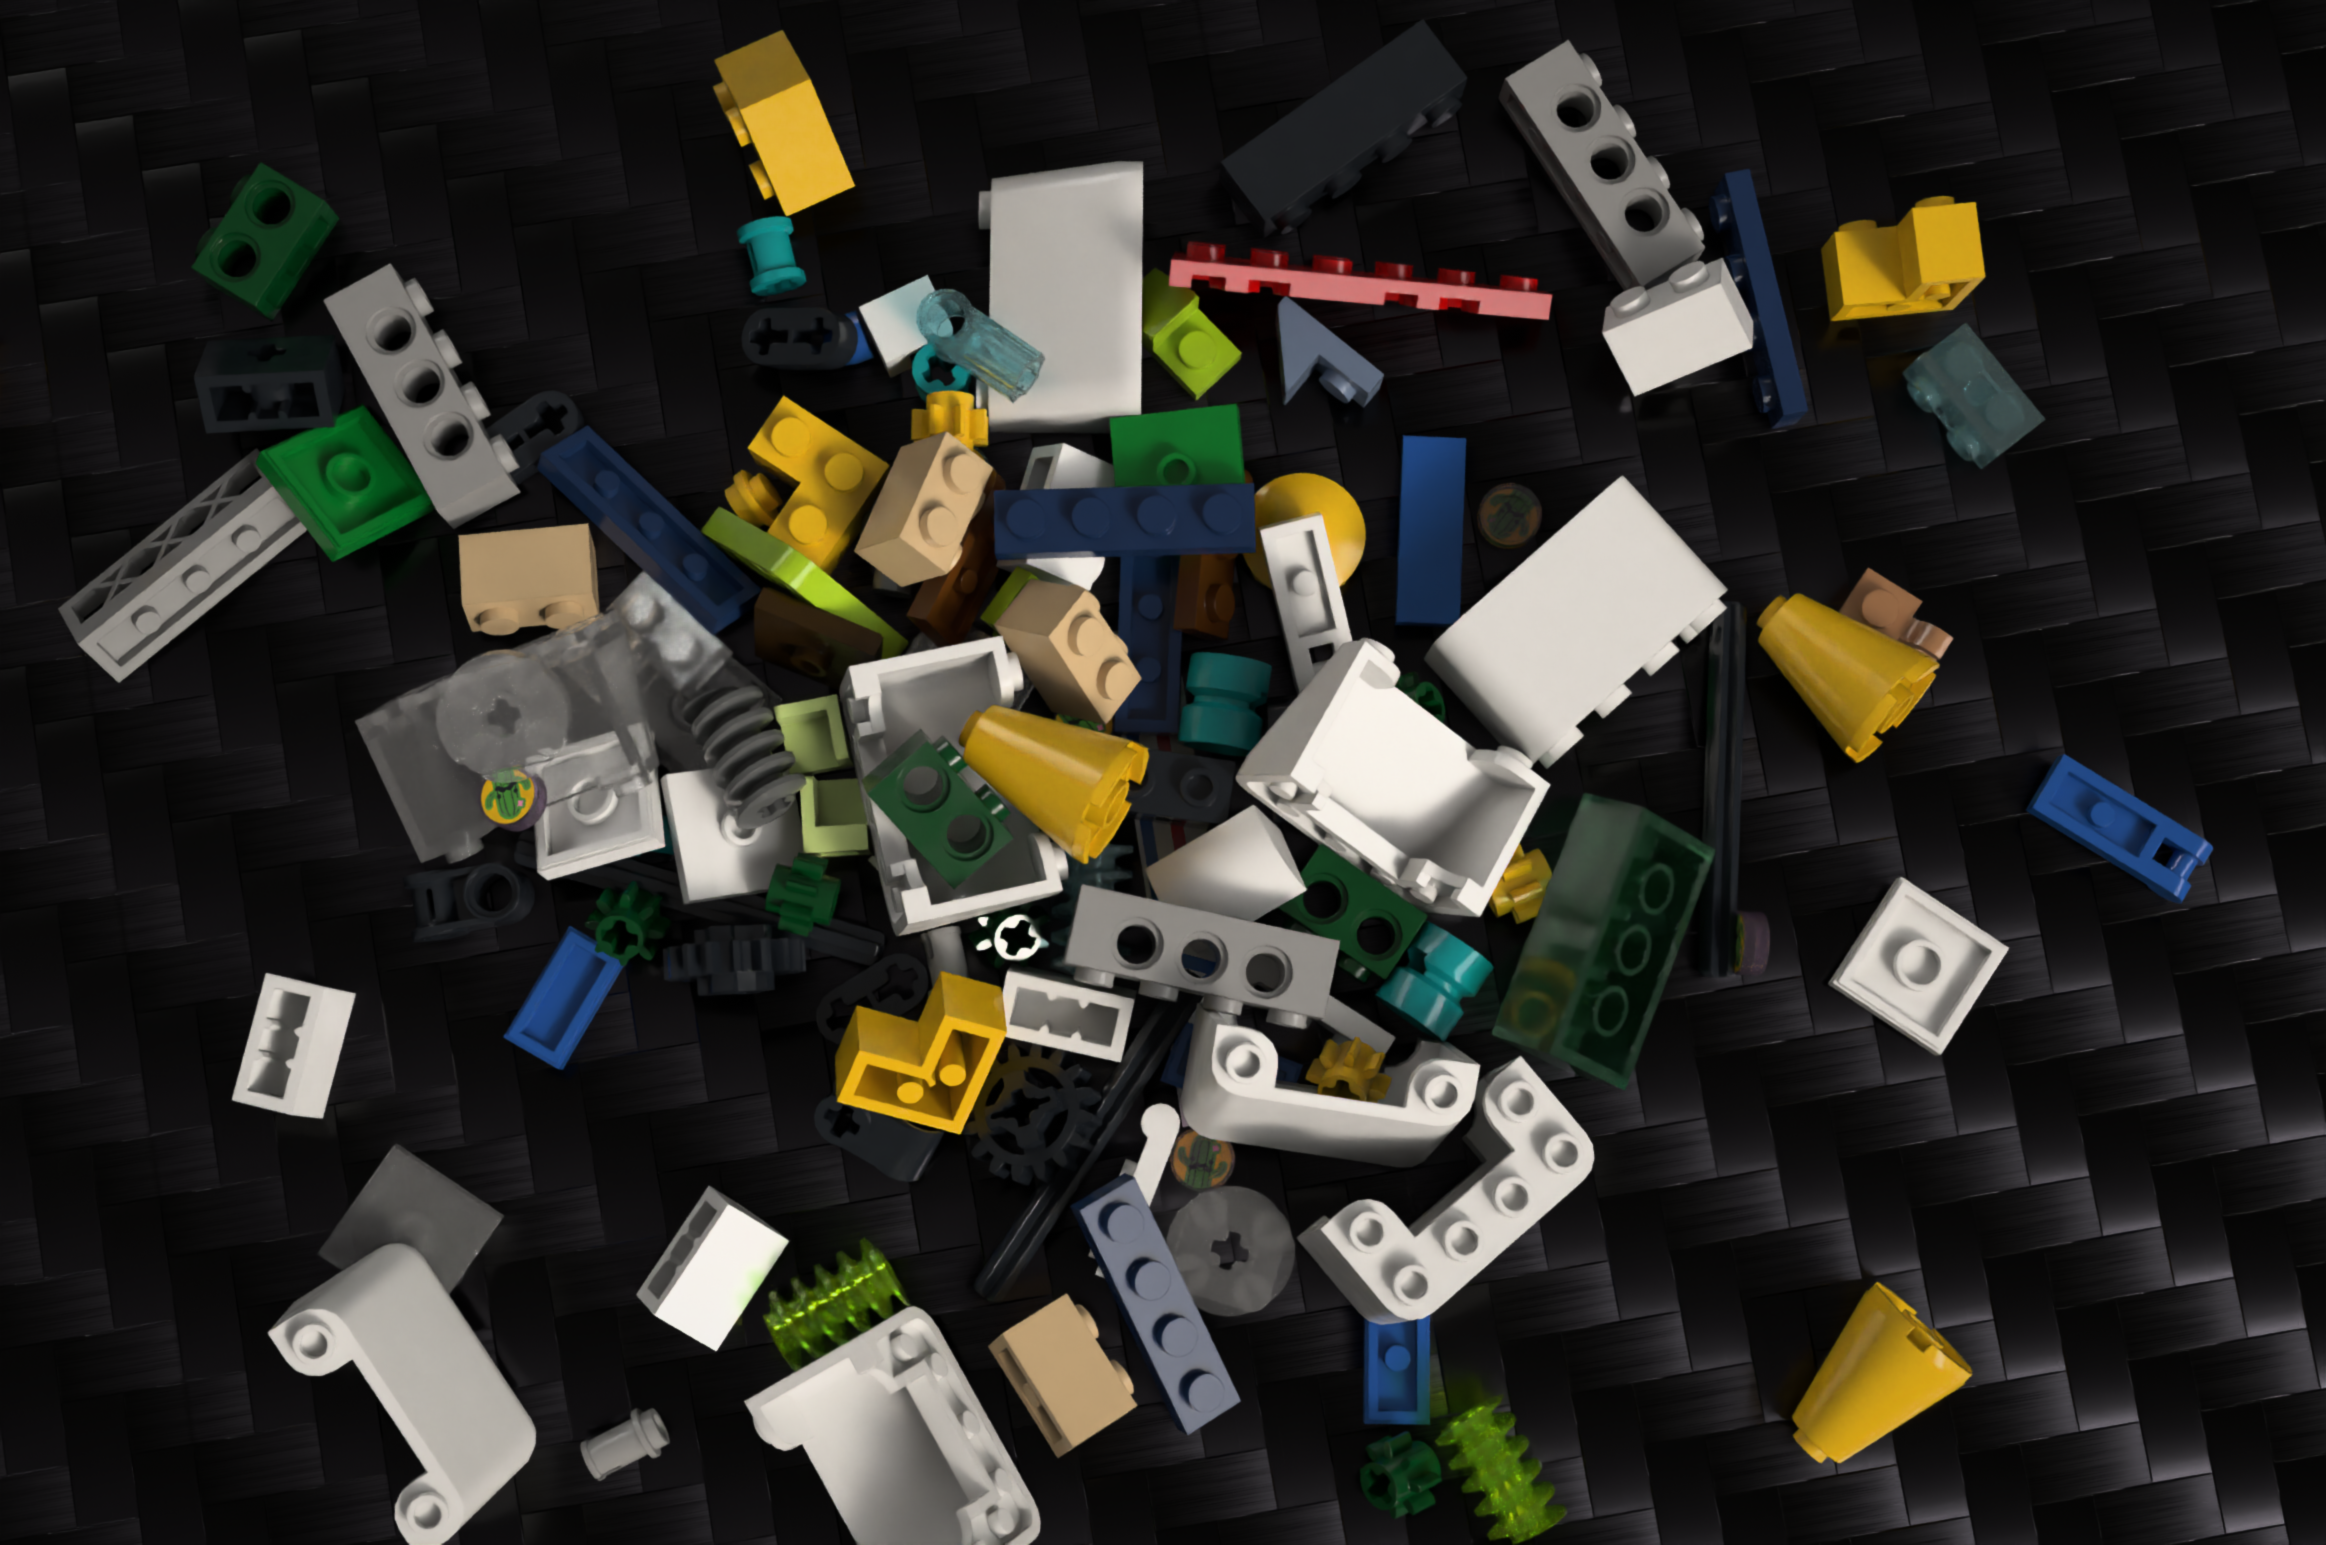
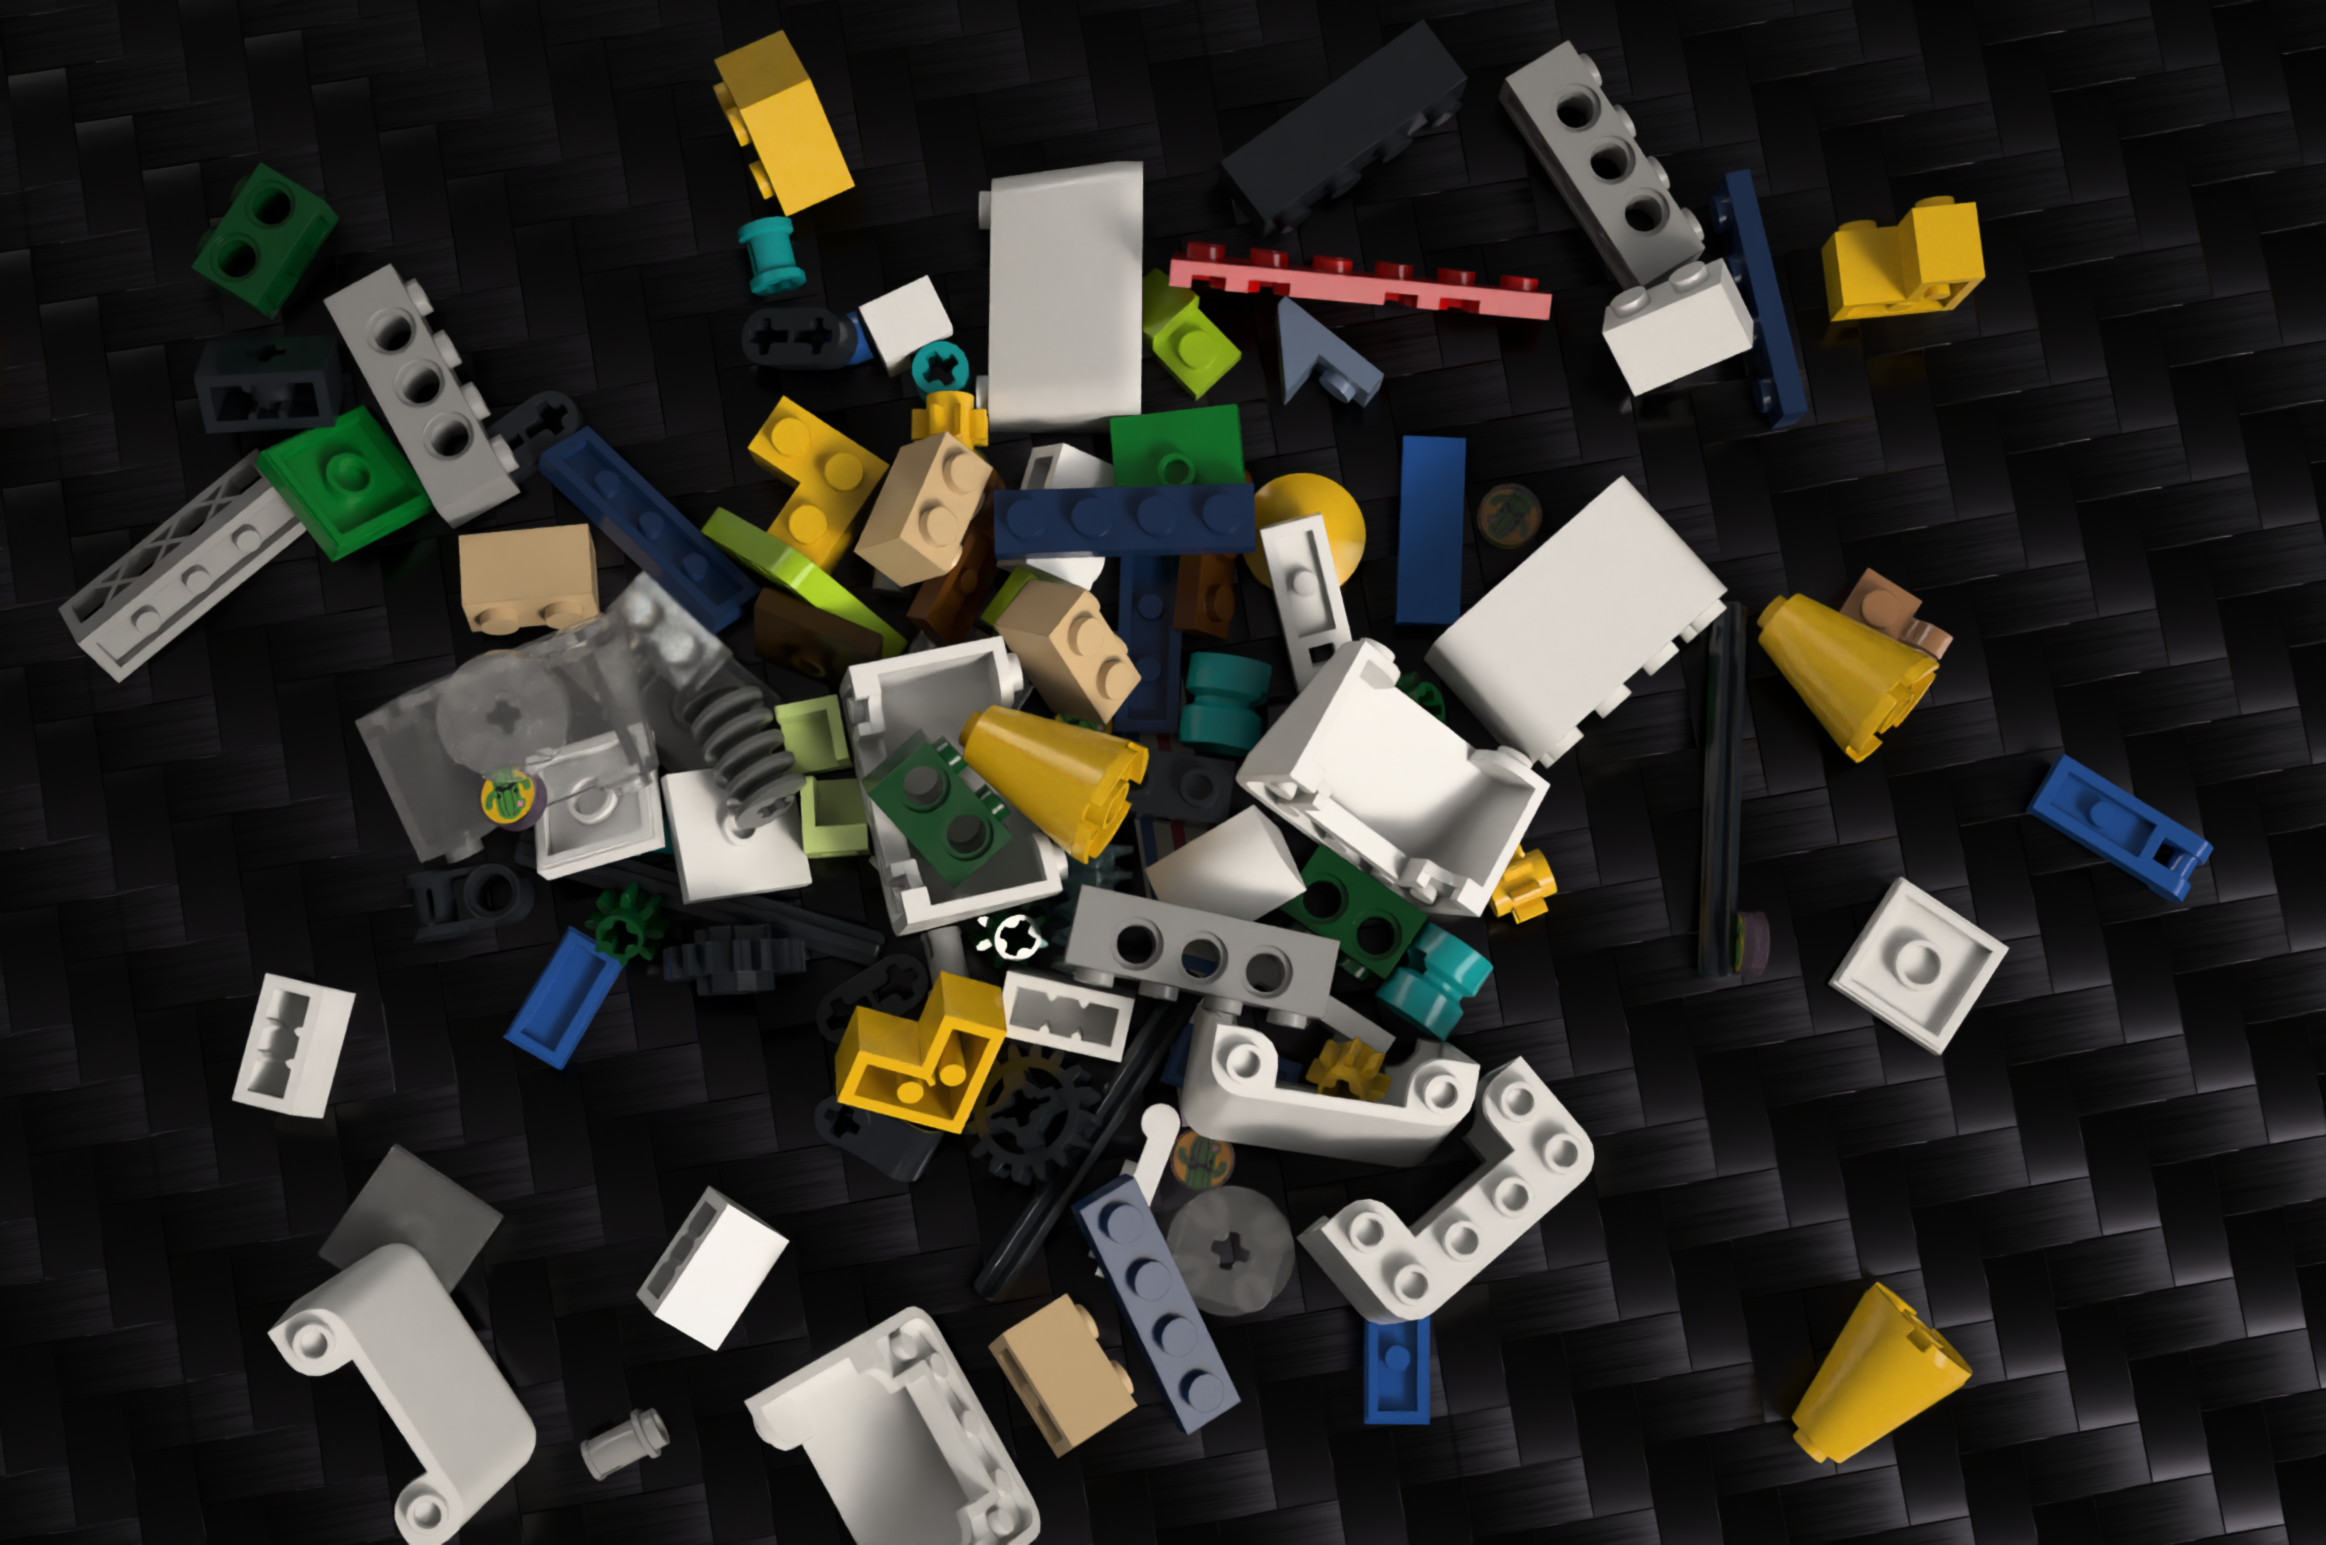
(754, 498): yellow plate -> none
(802, 894): dark green gear -> none
(833, 1303): clear neon green piece -> none
(980, 345): clear light blue piece -> none
(1400, 1475): dark green gear -> none
(1501, 1472): clear neon green piece -> none
(1604, 940): clear green brick -> none
(1971, 397): clear light blue bracket -> none

